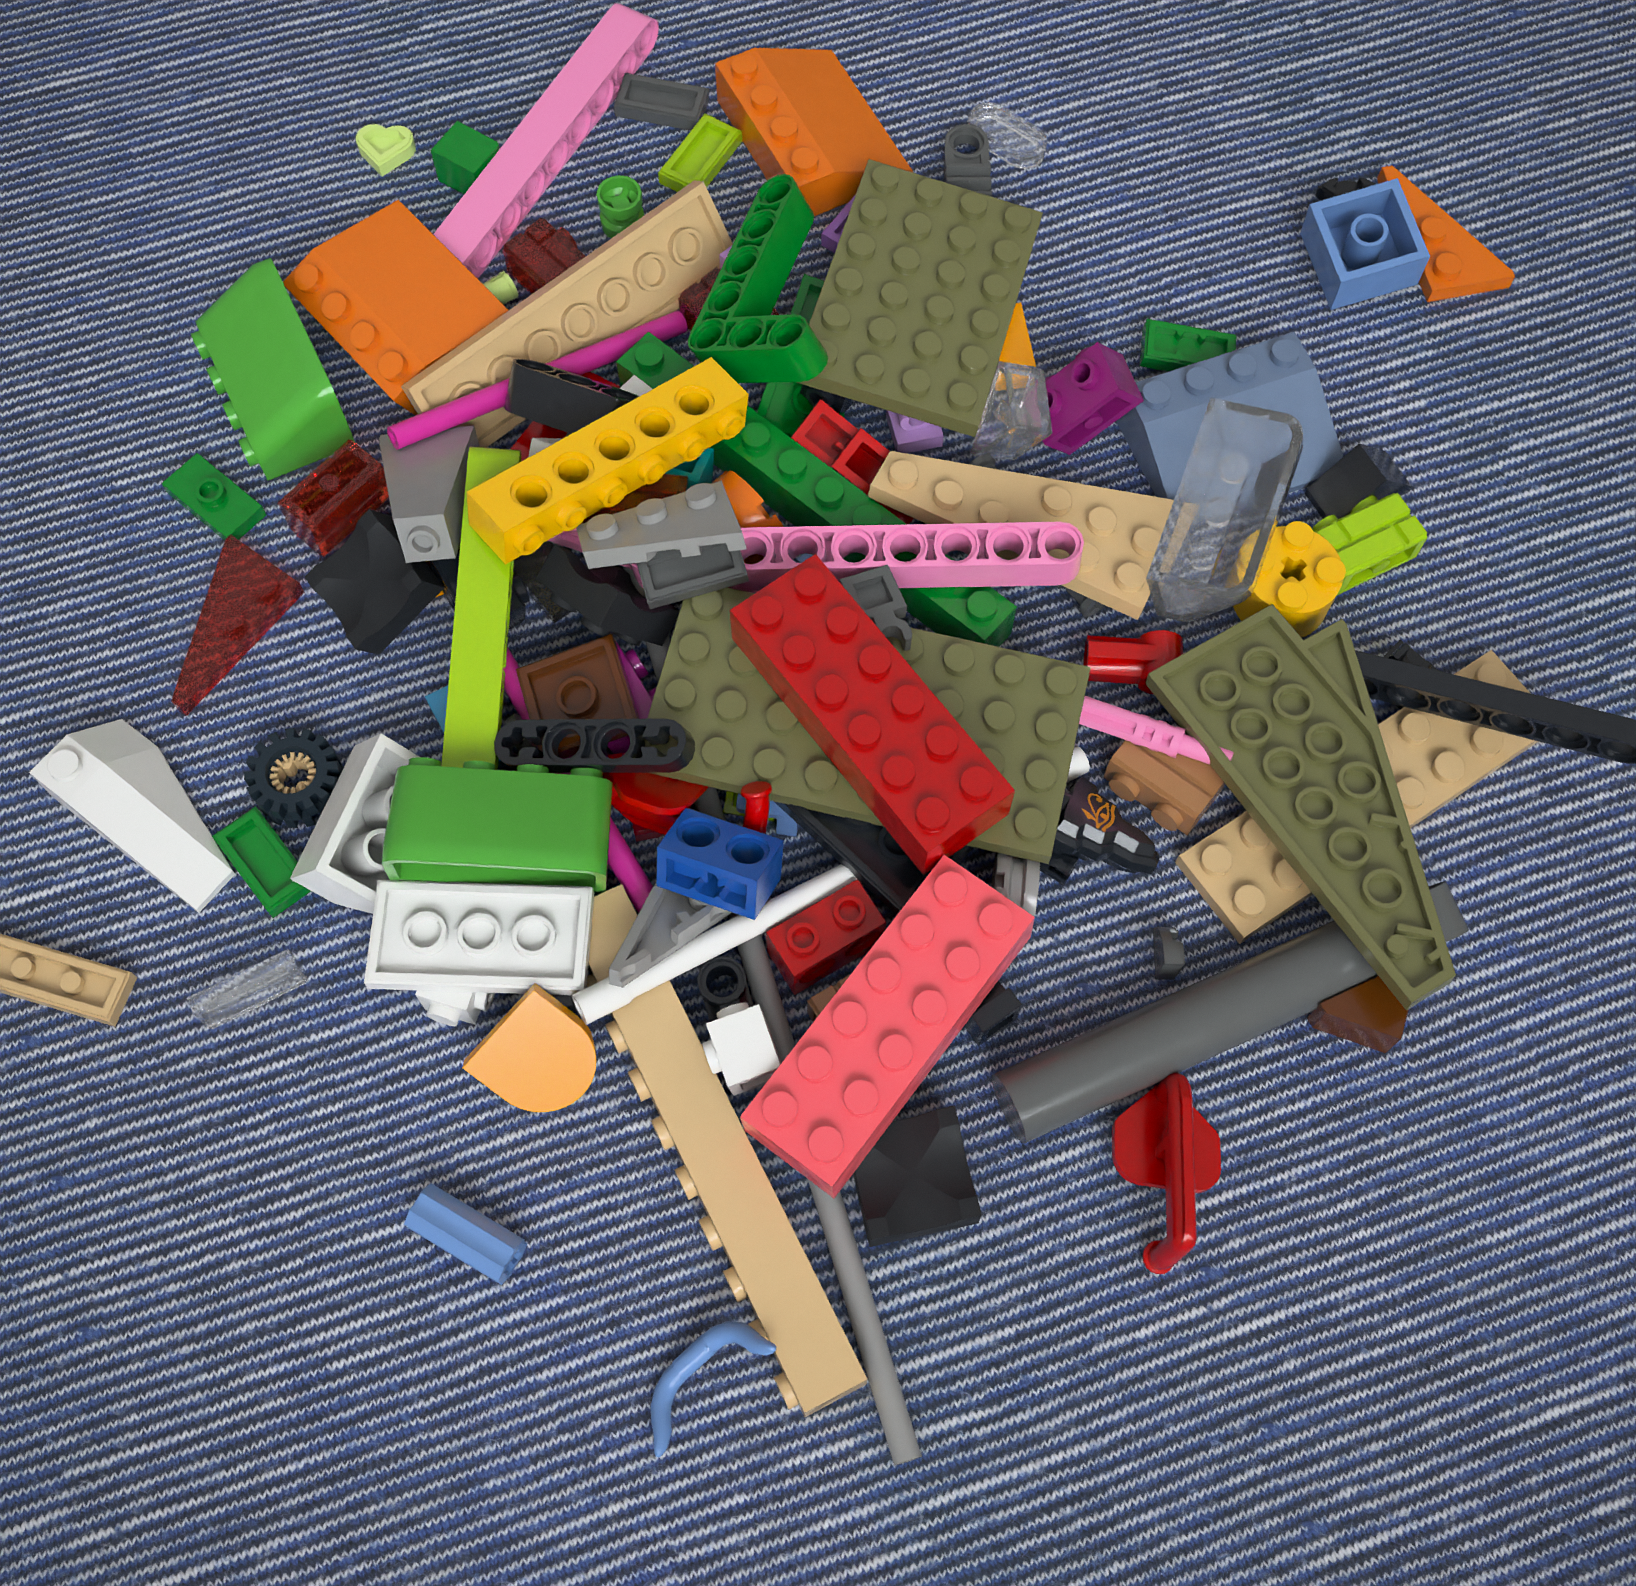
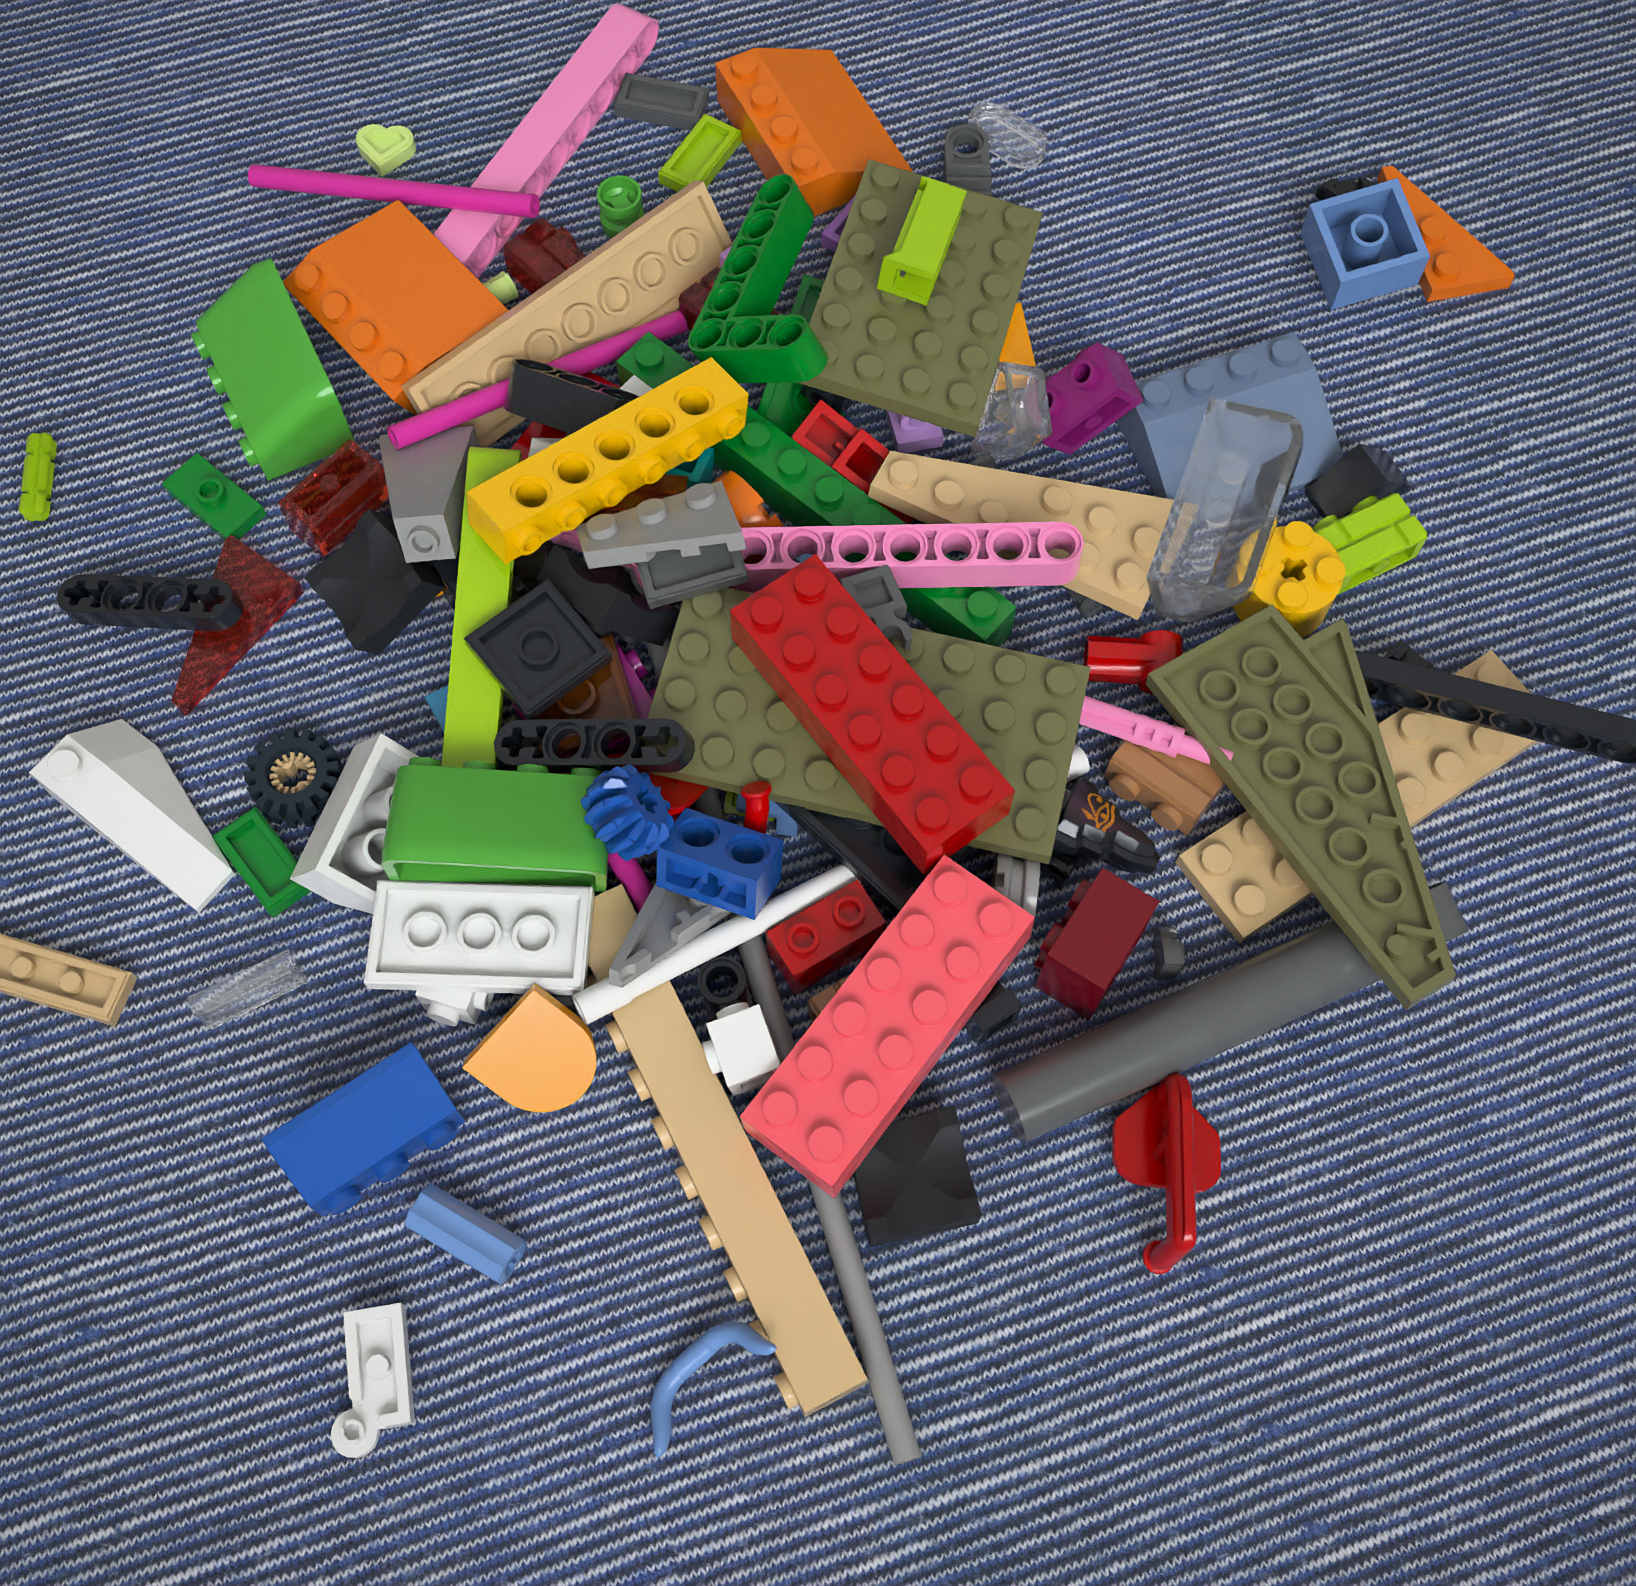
(37, 477): none -> lime axle
(149, 602): none -> black beam
(365, 1131): none -> blue slope
(376, 1378): none -> white hinge
(393, 189): none -> dark pink piece
(462, 156): green panel -> none
(538, 649): none -> black tile
(627, 812): none -> blue gear
(923, 242): none -> lime window
(1095, 942): none -> dark red brick
(1174, 346): green plate -> none
(1363, 1016): reddish brown slope -> none

